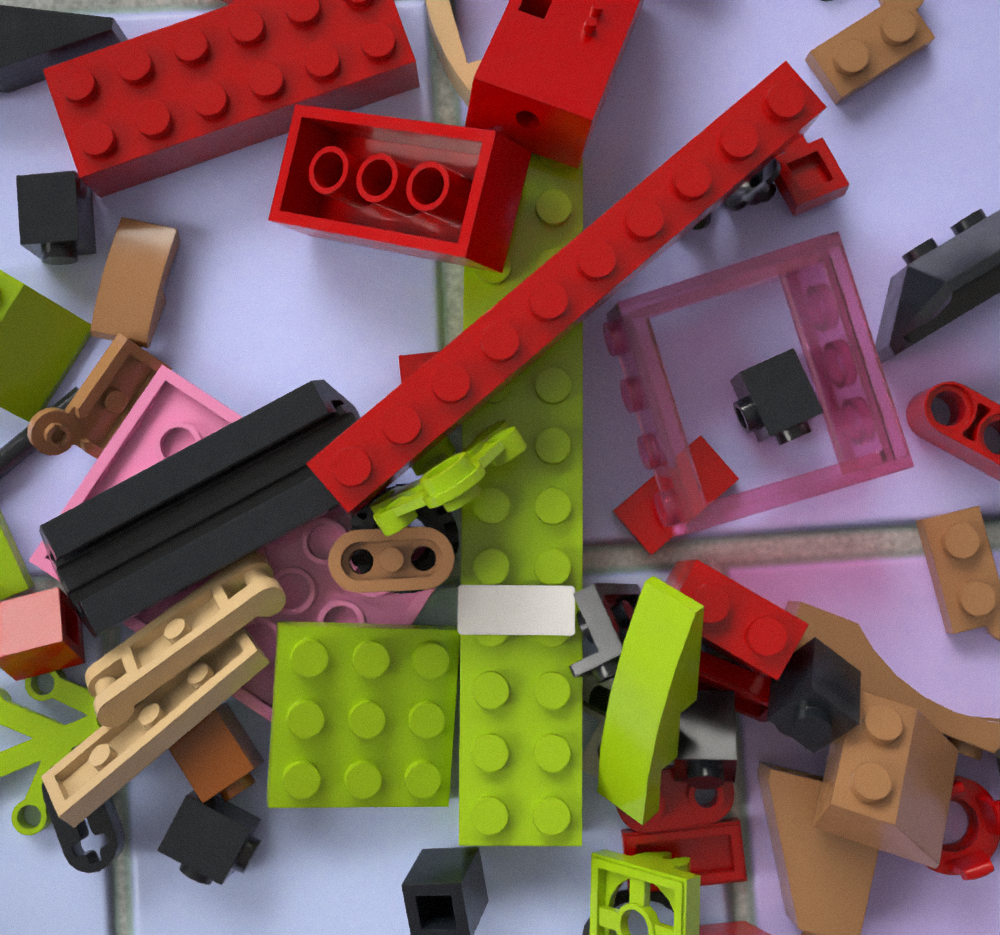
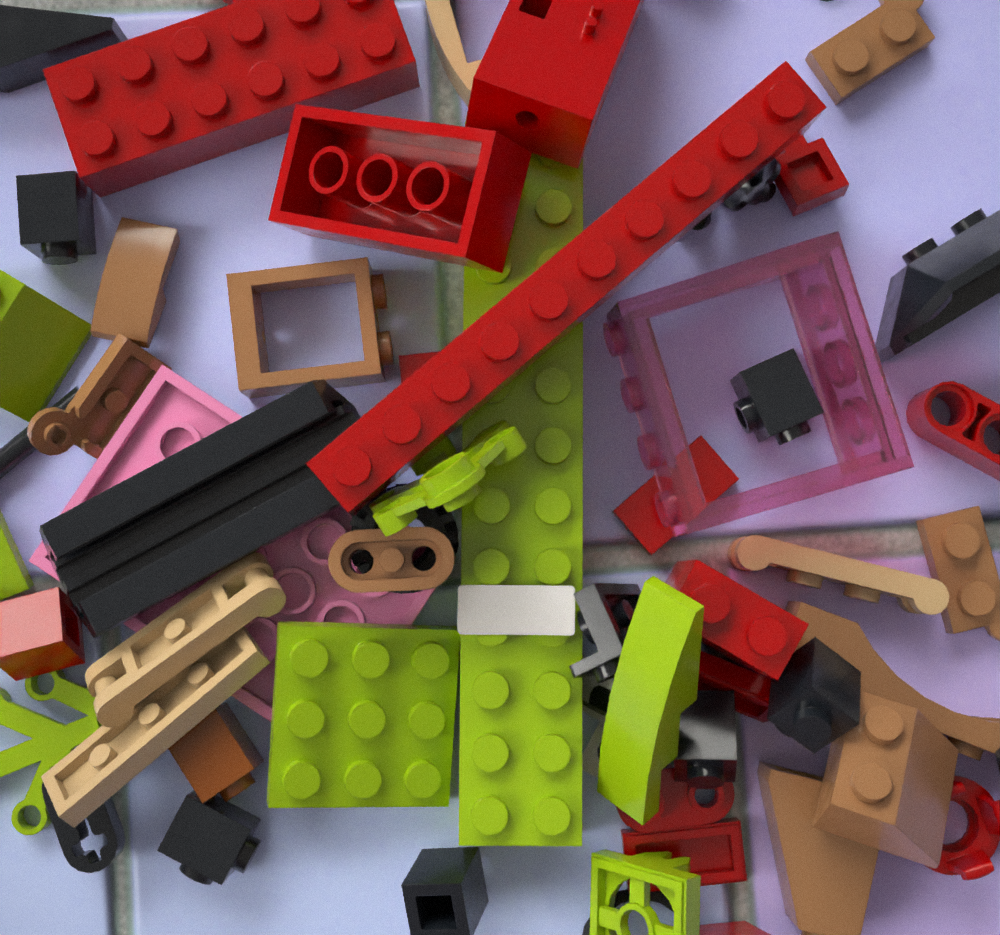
(250, 337): none -> medium nougat window
(861, 579): none -> tan plate

